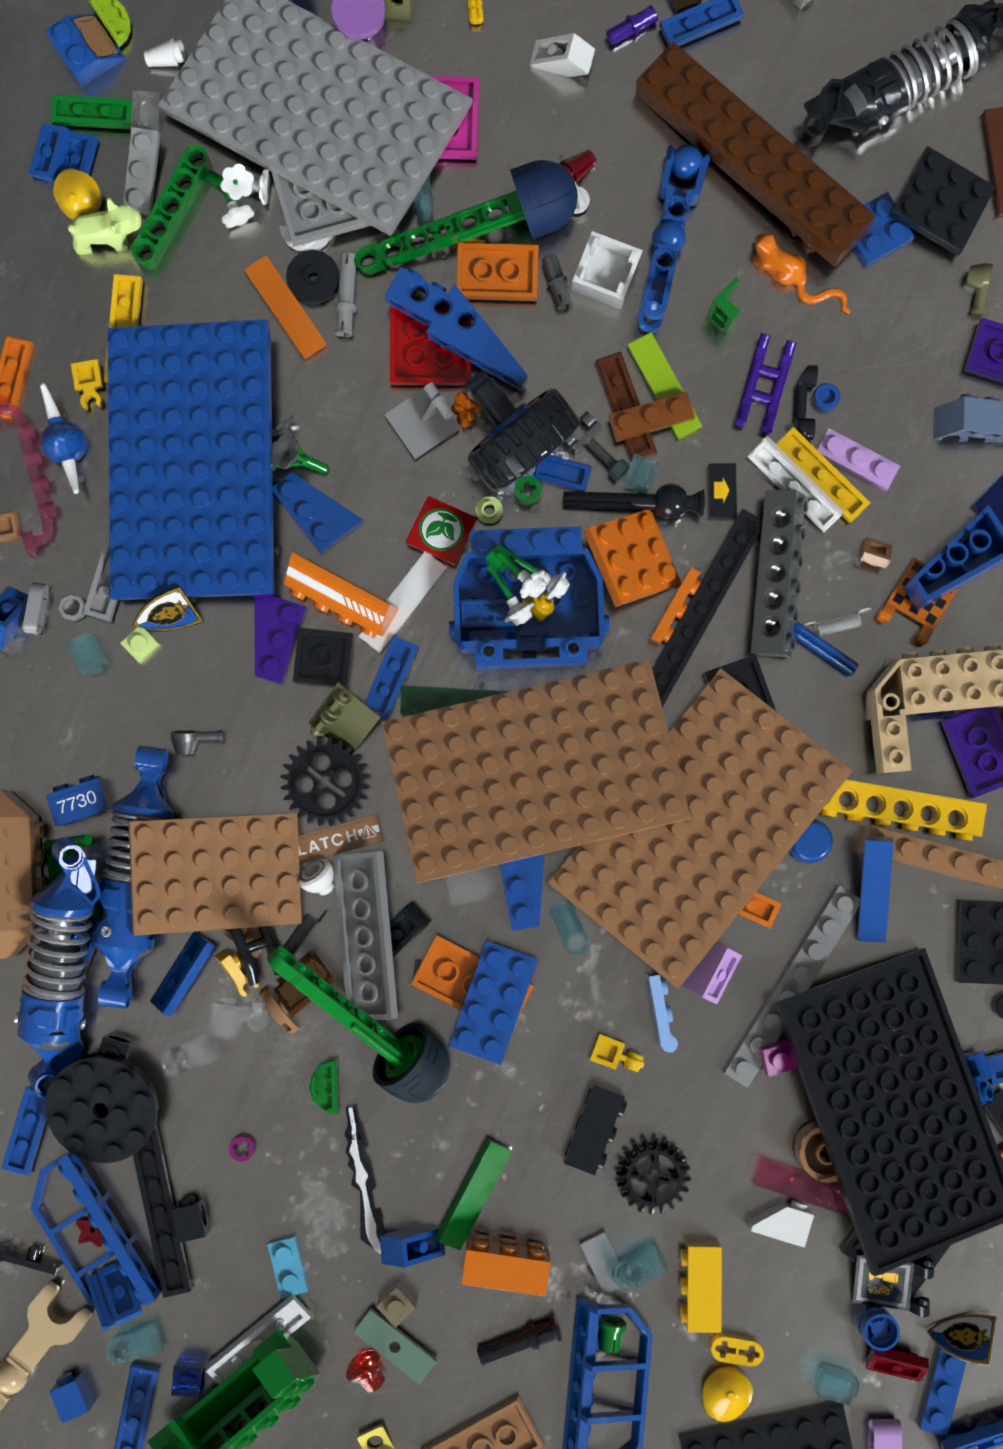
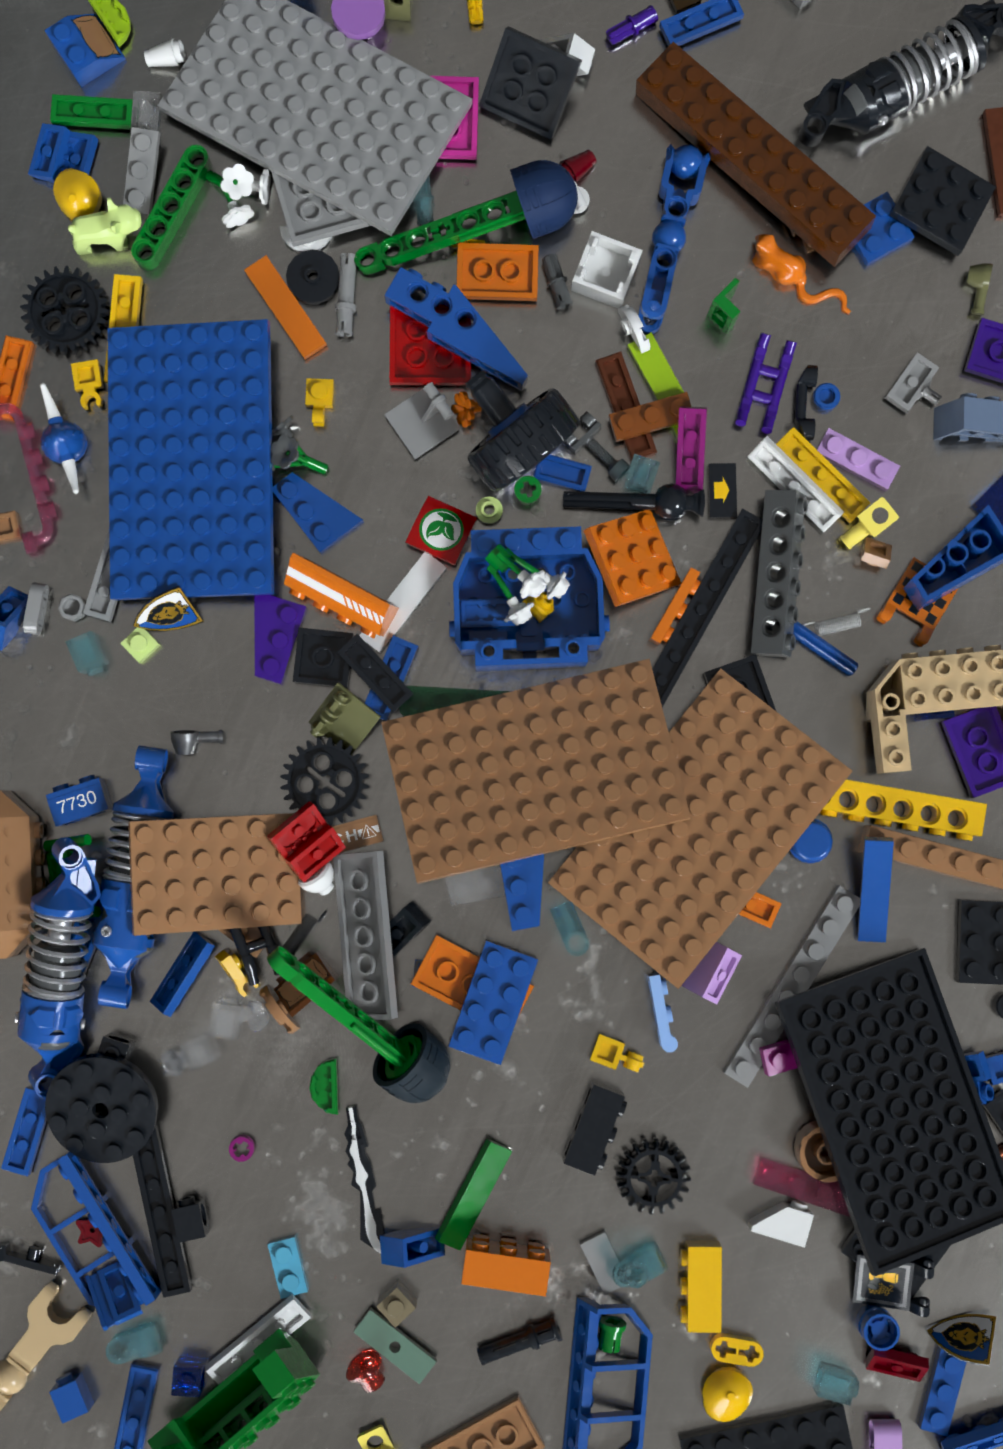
(62, 286): none -> black gear
(306, 841): none -> red slope
(319, 396): none -> yellow plate
(375, 673): none -> black plate
(529, 82): none -> black plate
(632, 325): none -> white plate
(691, 447): none -> magenta plate
(866, 524): none -> light yellow bracket
(914, 384): none -> light grey plate

